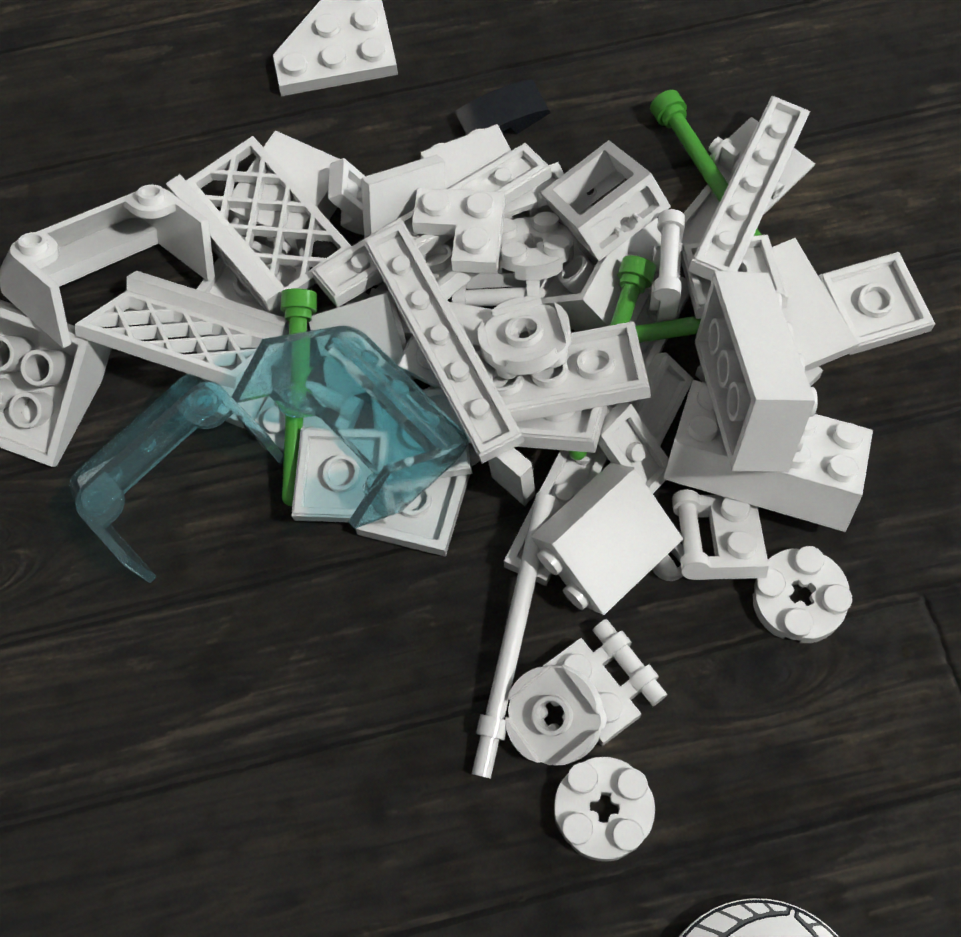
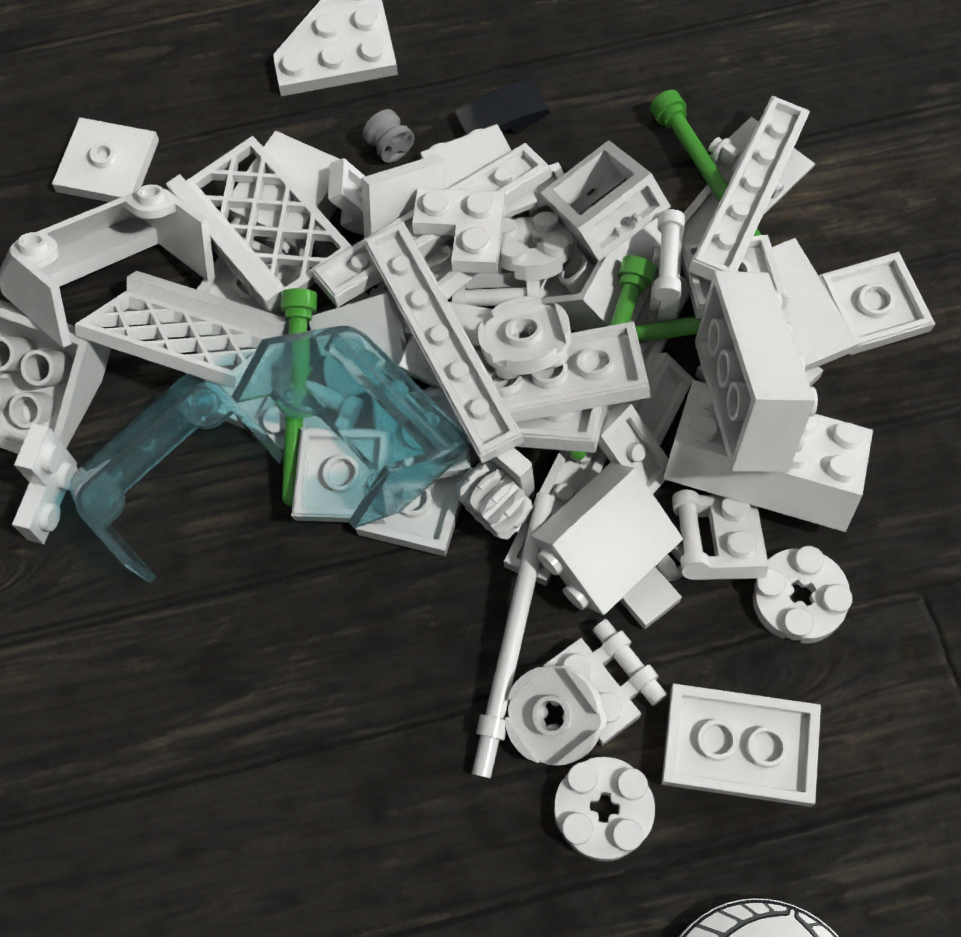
(49, 470): none -> white plate
(105, 160): none -> white plate
(387, 134): none -> light grey wheel
(494, 500): none -> white gear
(651, 598): none -> white tile
(742, 745): none -> white plate

